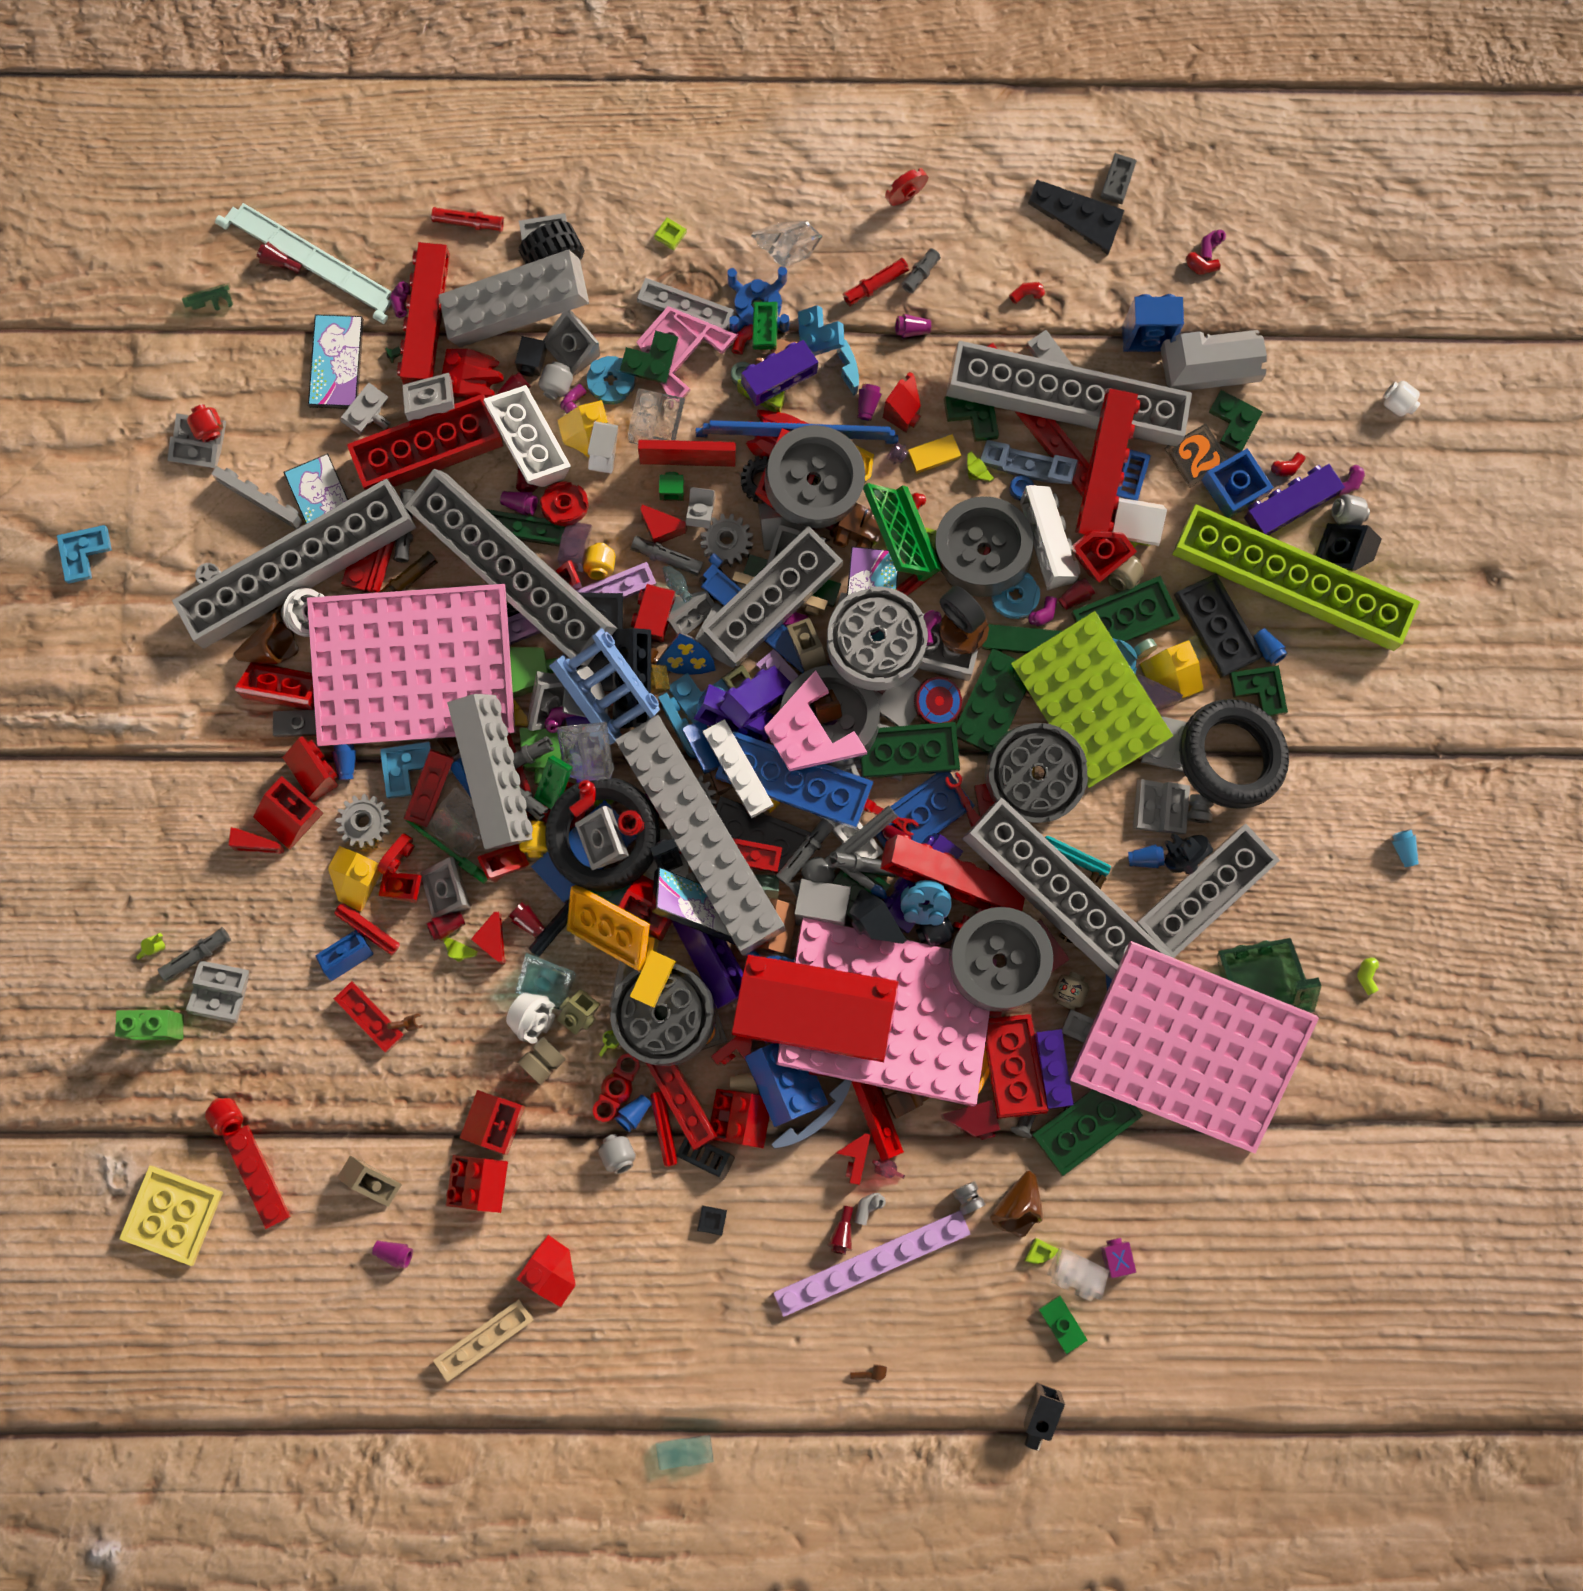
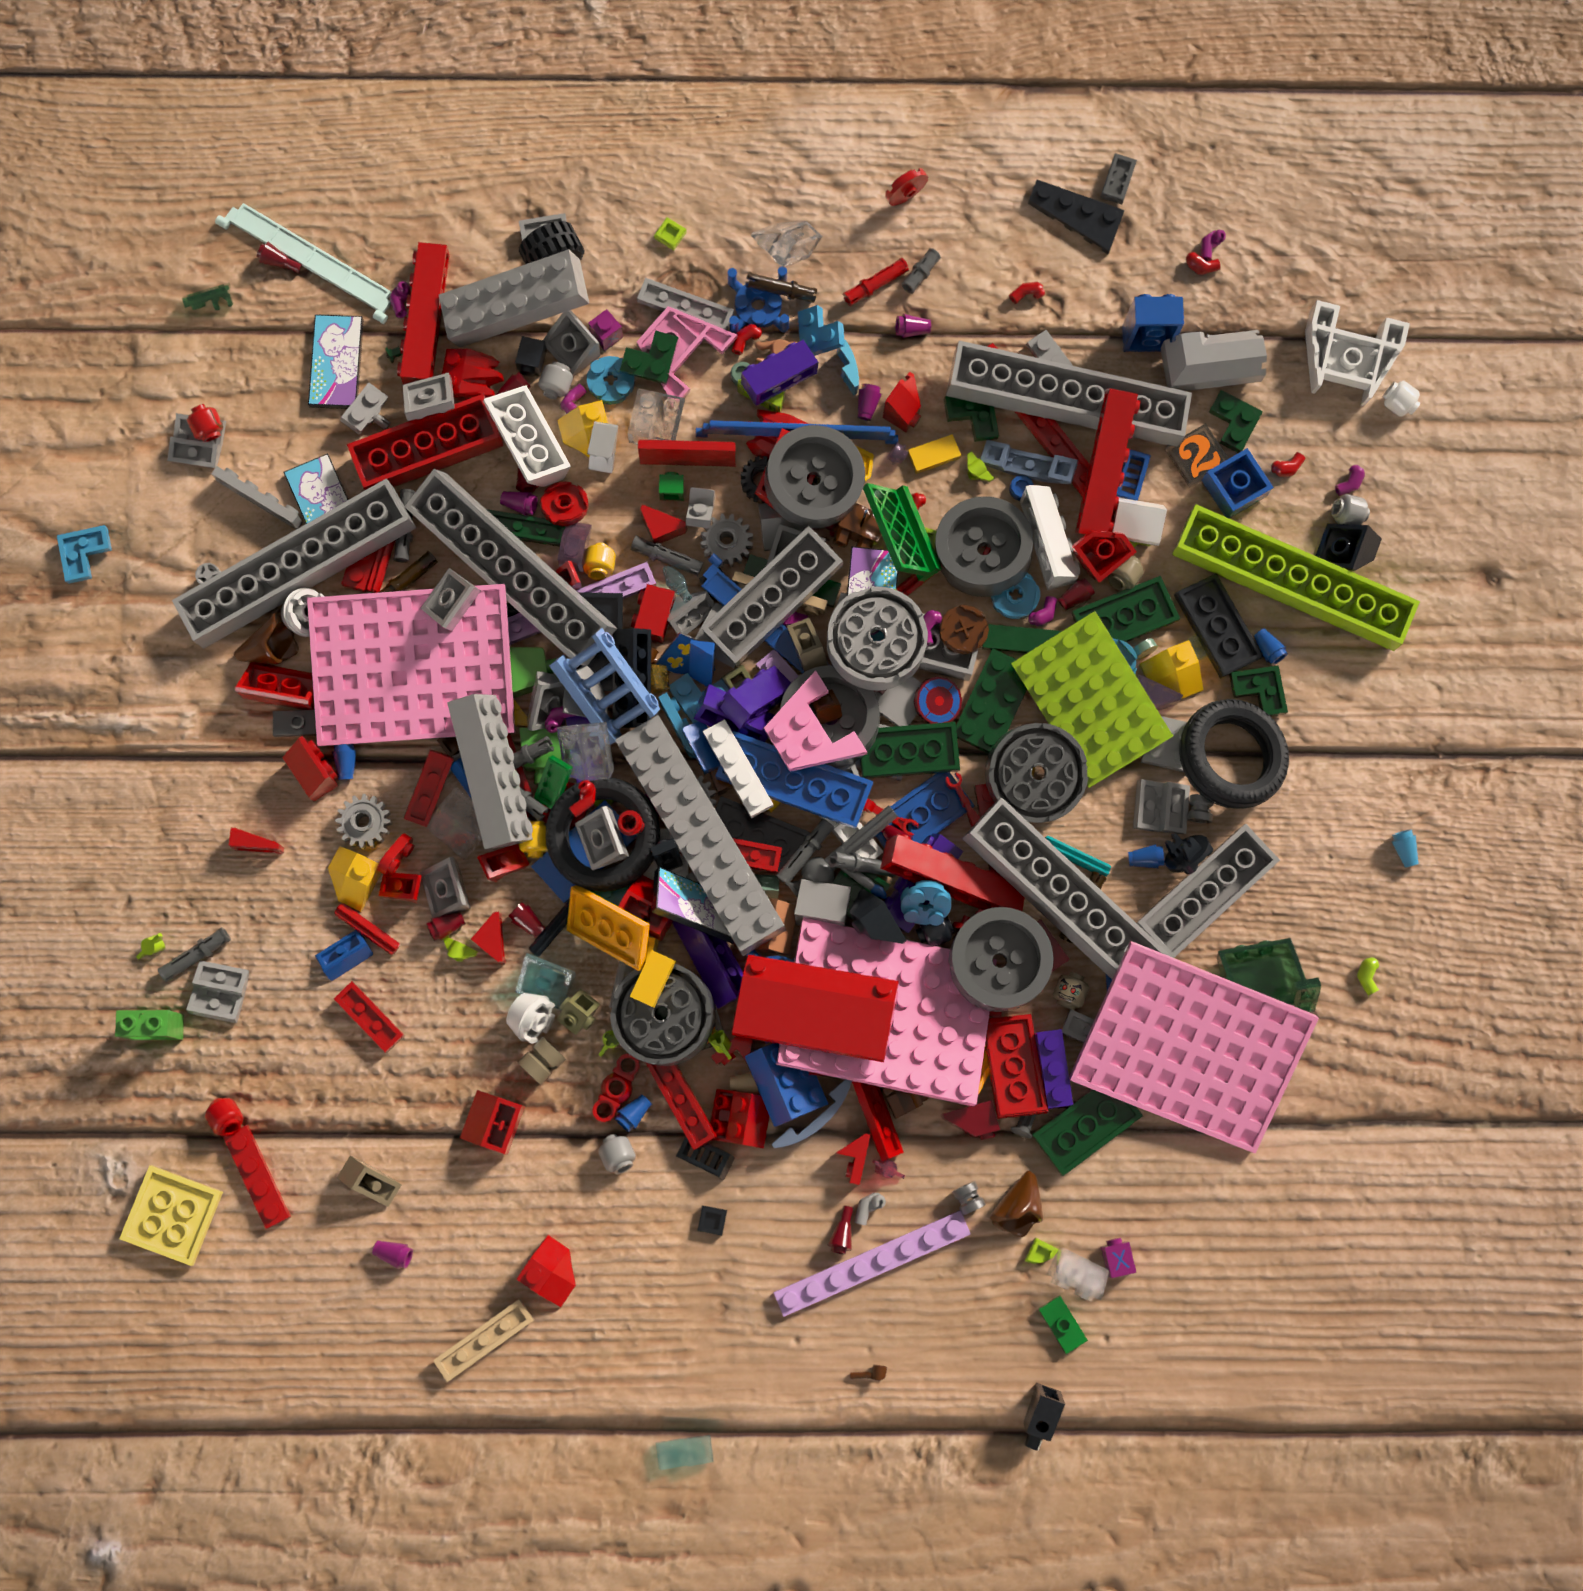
(286, 812): red slope -> none
(398, 763): dark azure plate -> none
(408, 1023): reddish brown hand -> none
(450, 599): none -> light grey slope
(461, 218): red pin -> none
(464, 863): green piece -> none
(476, 1184): red slope -> none
(605, 329): none -> magenta brick
(663, 1129): red axle -> none
(702, 661): none -> blue slope
(720, 1042): none -> lime piece
(765, 325): green plate -> none
(789, 289): none -> dark brown pin
(962, 609): black tyre -> none
(1295, 501): dark purple brick -> none
(1349, 356): none -> white wedge

